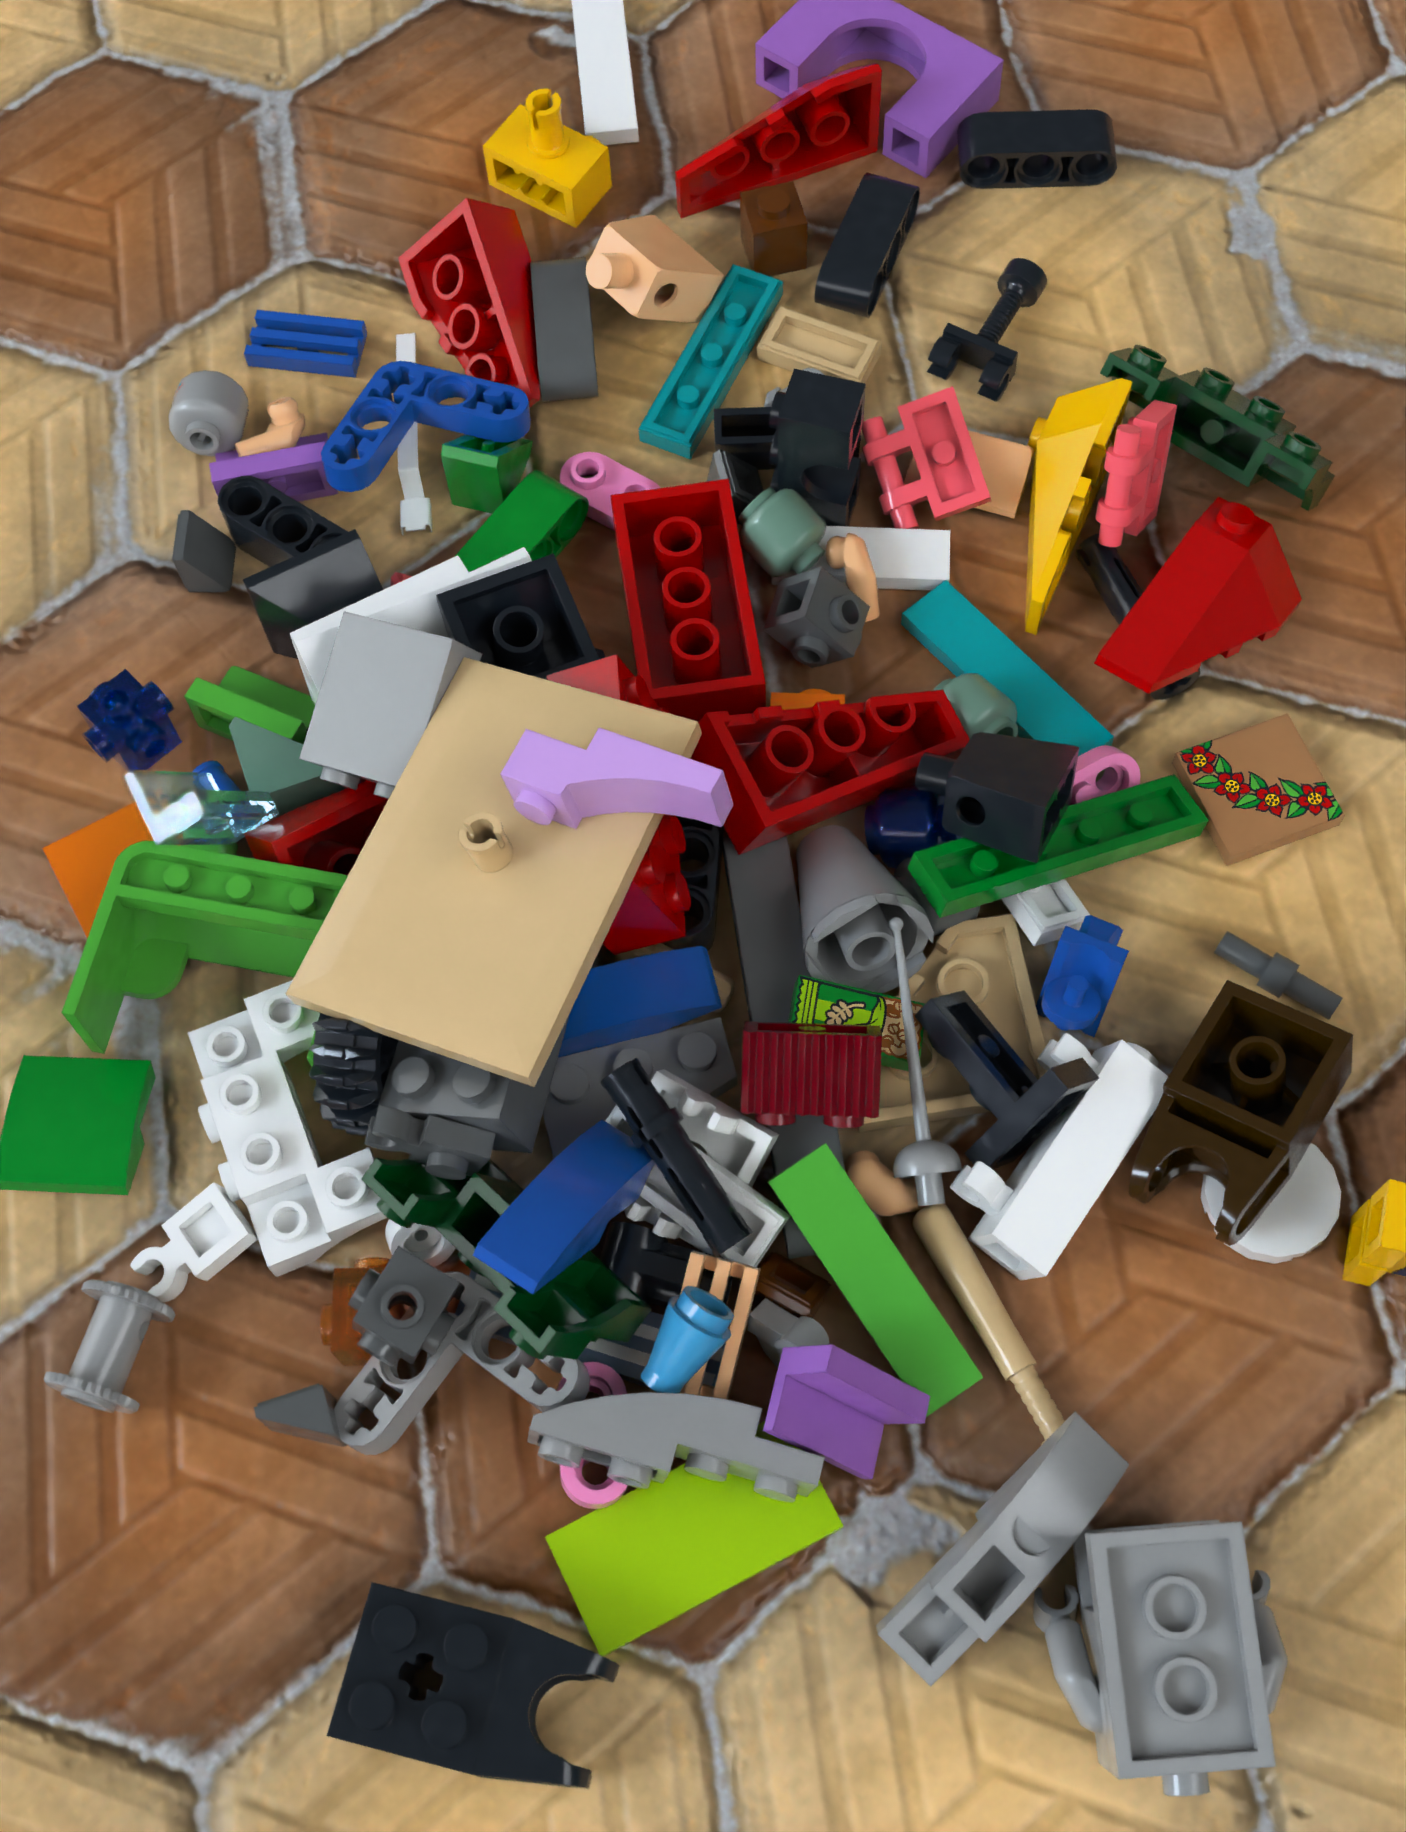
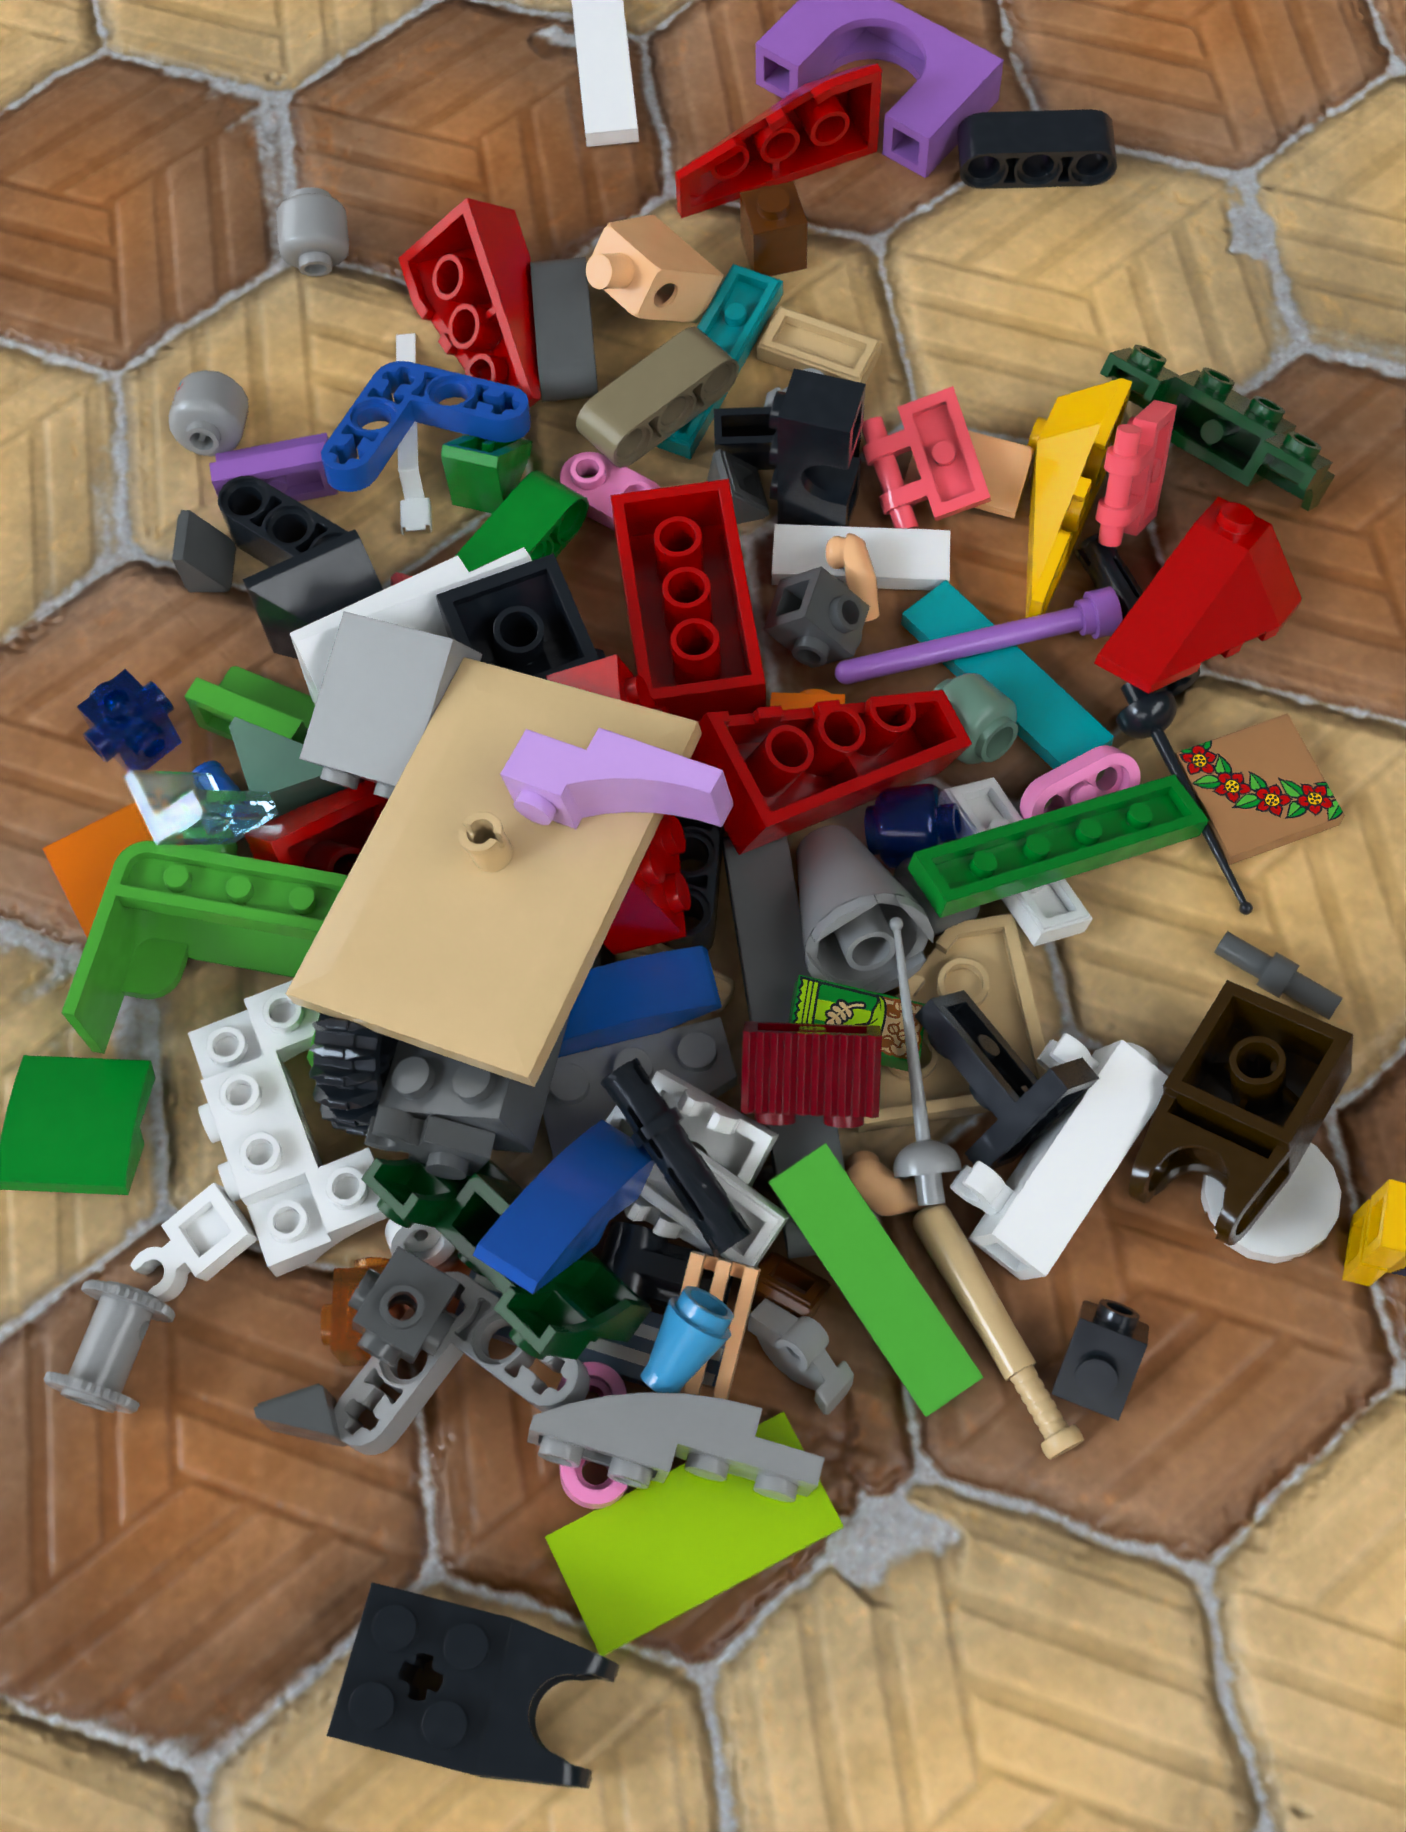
(281, 433): light nougat arm -> none
(309, 336): blue tile -> none
(312, 231): none -> light grey head
(547, 161): yellow brick -> none
(657, 397): none -> dark tan beam
(782, 532): sand green head -> none
(838, 1406): medium lavender panel -> none
(867, 245): black beam -> none
(1003, 791): black torso -> none
(1006, 1551): light grey slope -> none
(1019, 287): black bar -> none
(1082, 976): blue hips -> none
(1095, 614): none -> medium lavender piece
(1102, 1357): none -> black bracket
(1149, 717): none -> black sword
(1171, 1653): light grey torso -> none

